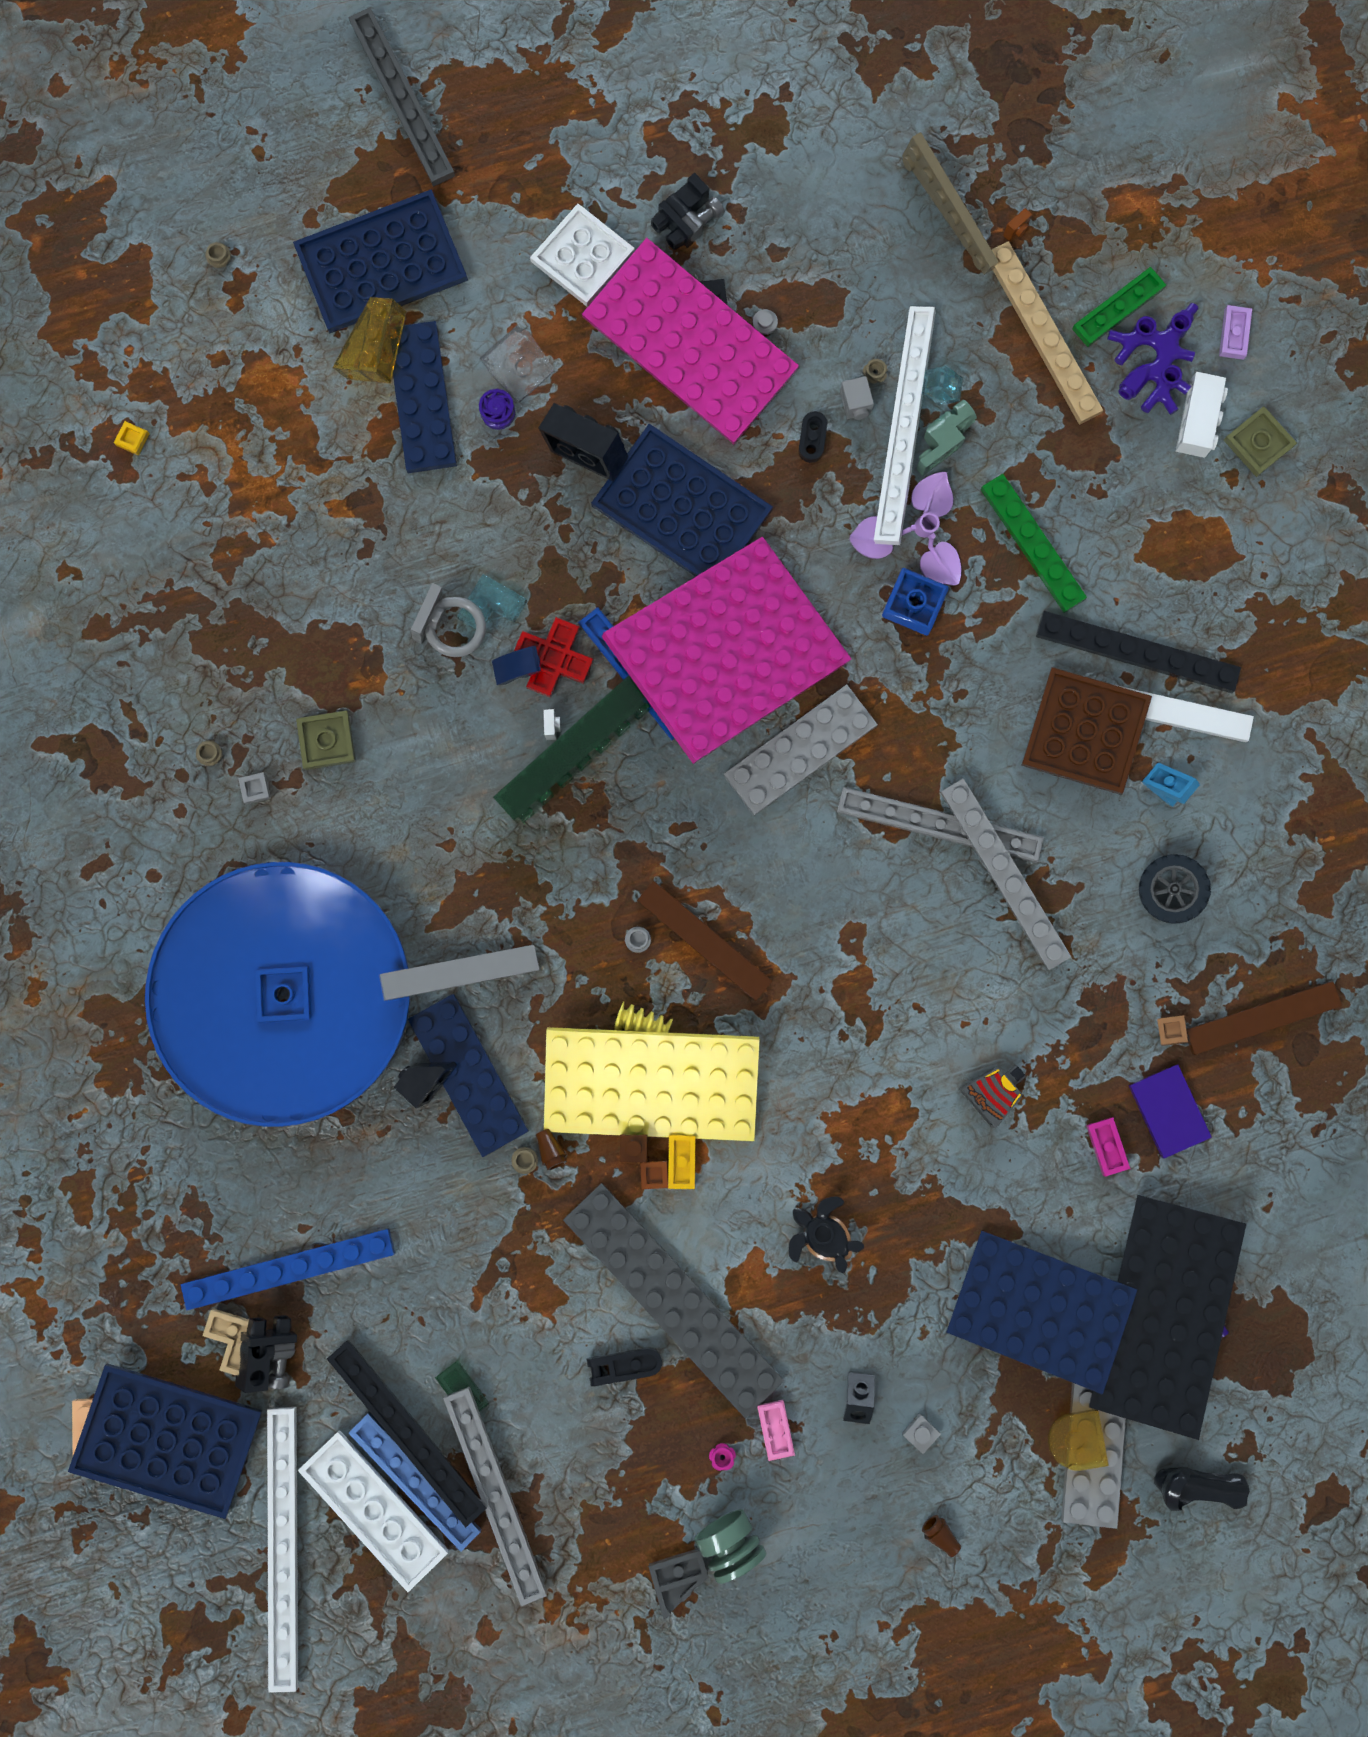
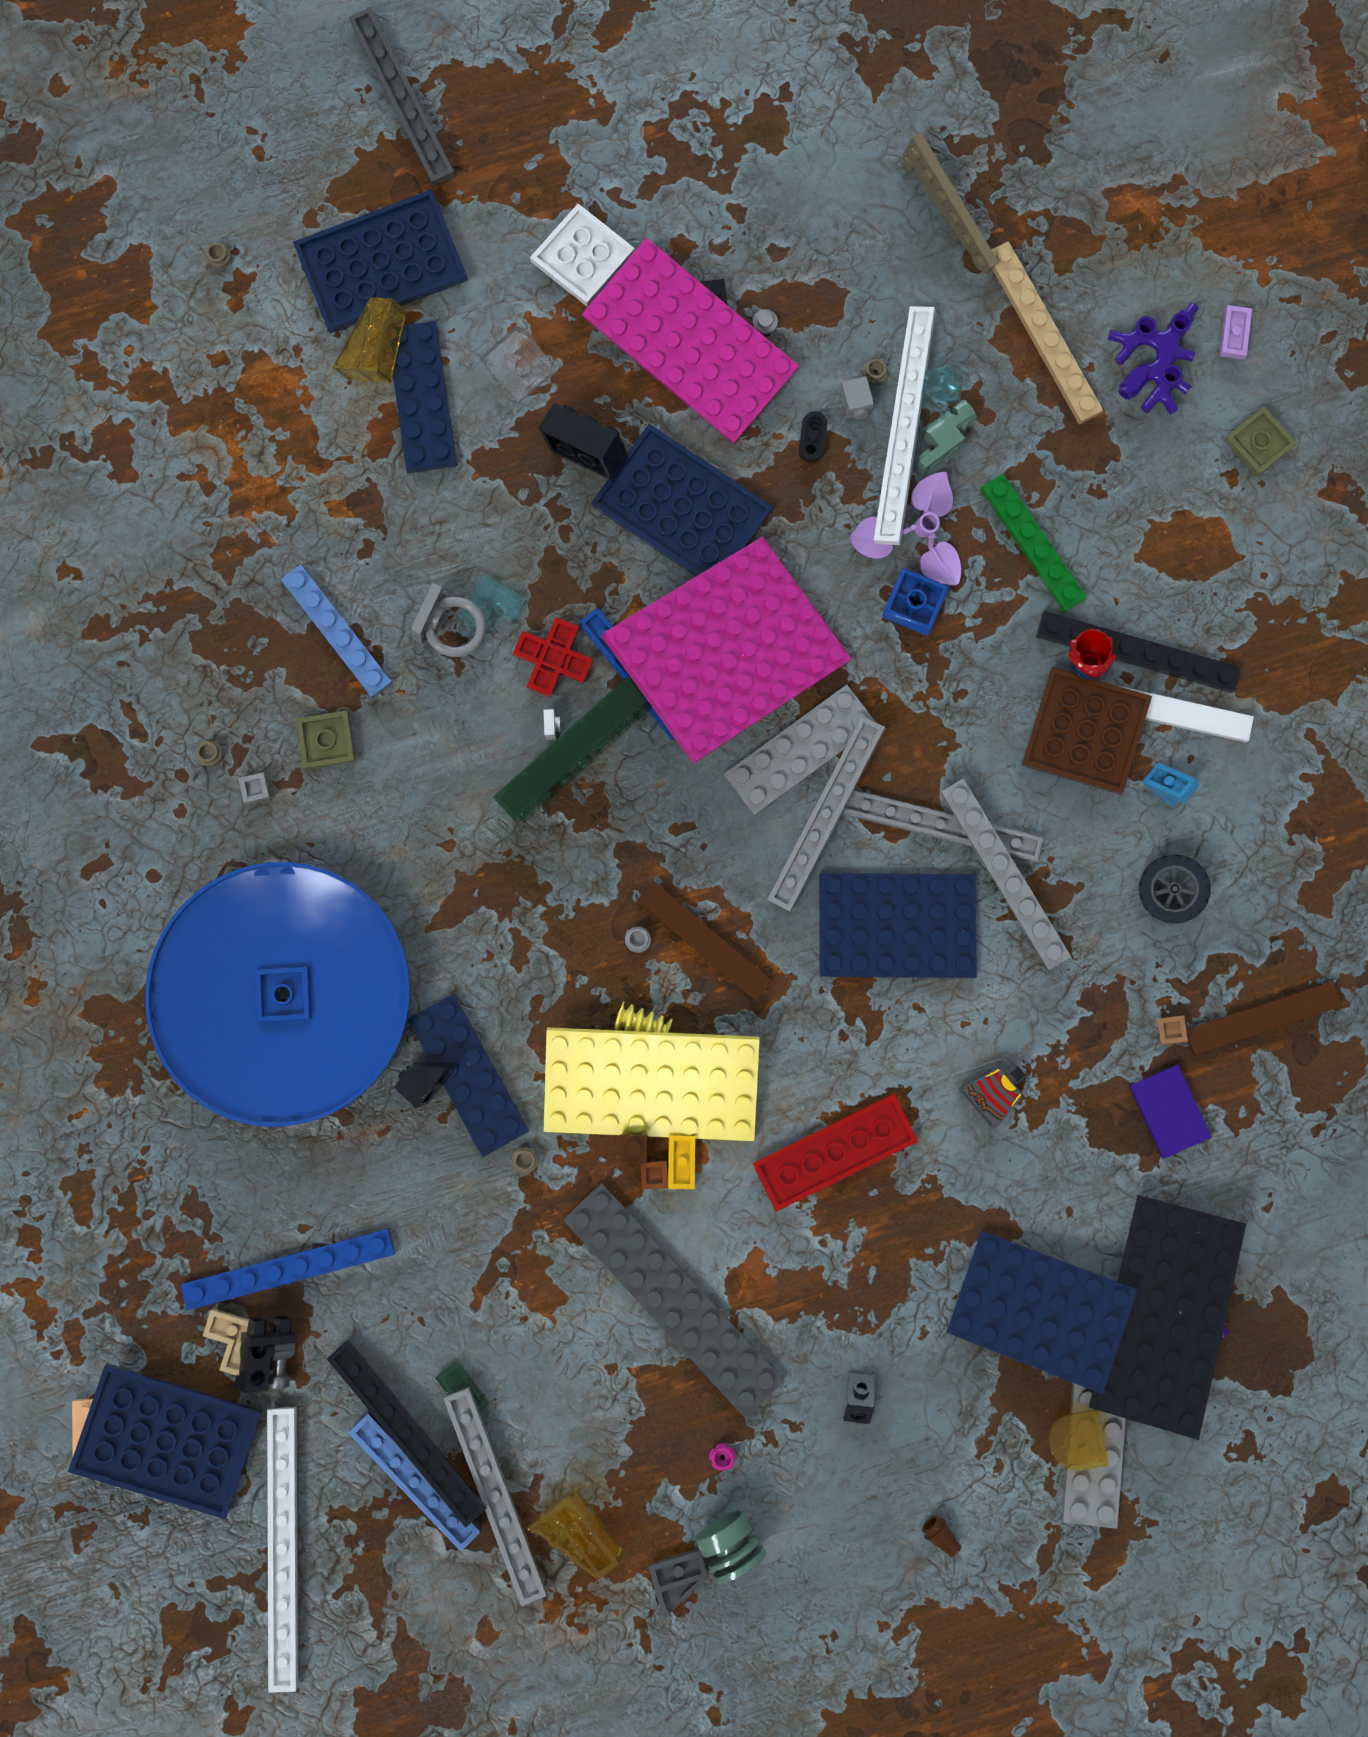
(131, 438): yellow tile -> none
(336, 631): none -> medium blue plate
(373, 1511): white plate -> none
(458, 972): light grey tile -> none
(497, 409): dark purple wheel -> none
(516, 665): dark blue slope -> none
(550, 1150): reddish brown cone -> none
(579, 1533): none -> clear yellow wedge
(624, 1366): black plate -> none
(679, 213): black hips -> none
(776, 1430): bright pink plate -> none
(824, 1235): black animal -> none
(826, 814): none -> light grey plate
(834, 1152): none -> red plate
(897, 925): none -> dark blue plate
(921, 1433): light grey plate -> none
(1018, 225): dark orange plate -> none
(1091, 654): none -> red hair
(1108, 1147): dark pink plate -> none
(1119, 307): green plate -> none
(1185, 1485): black hair -> none
(1201, 415): white brick -> none

